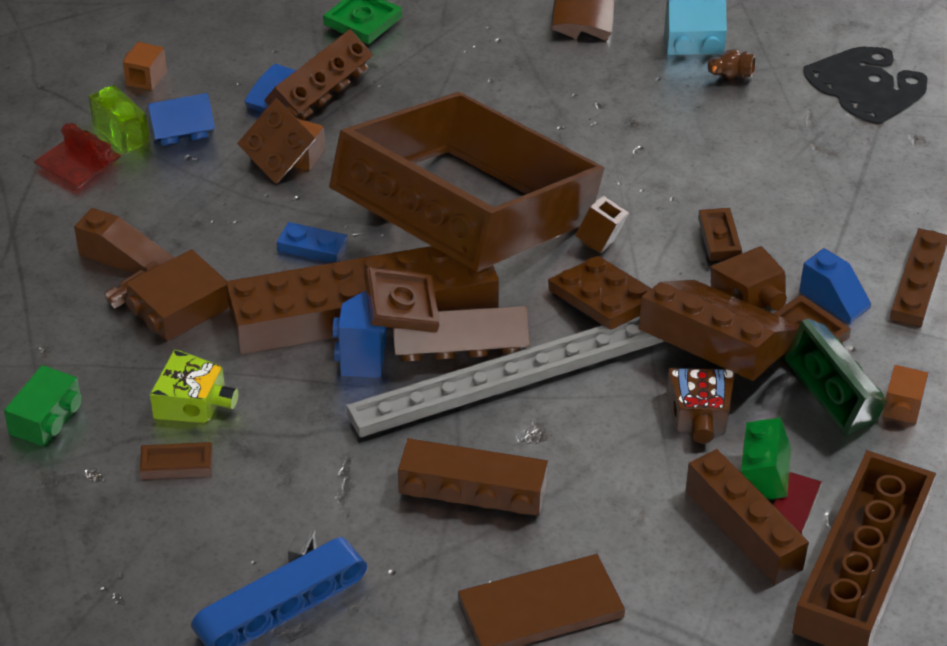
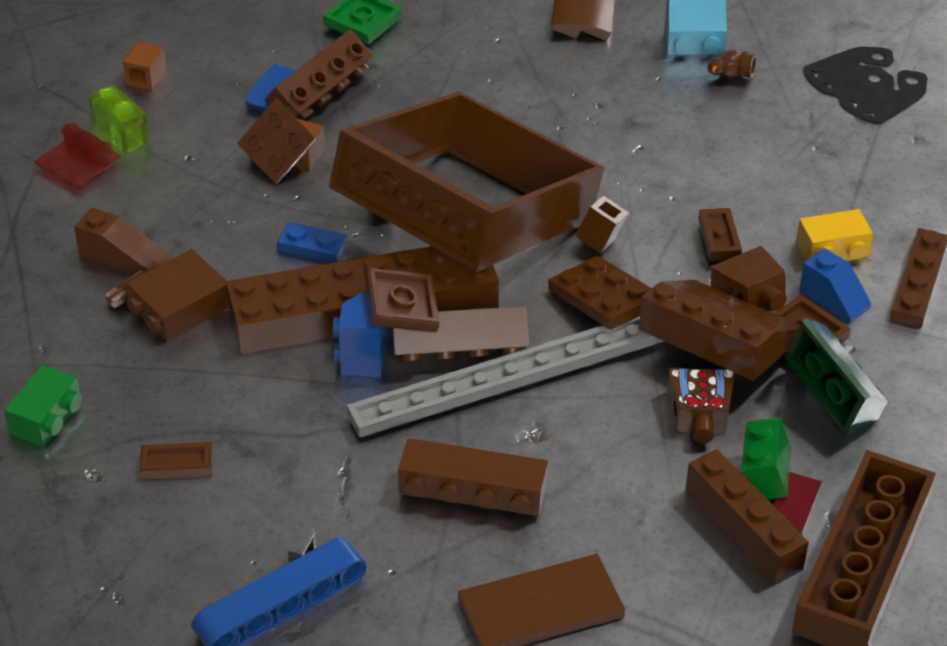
(180, 119): blue slope -> none
(190, 390): lime torso -> none
(839, 232): none -> yellow brick
(905, 394): dark orange brick -> none

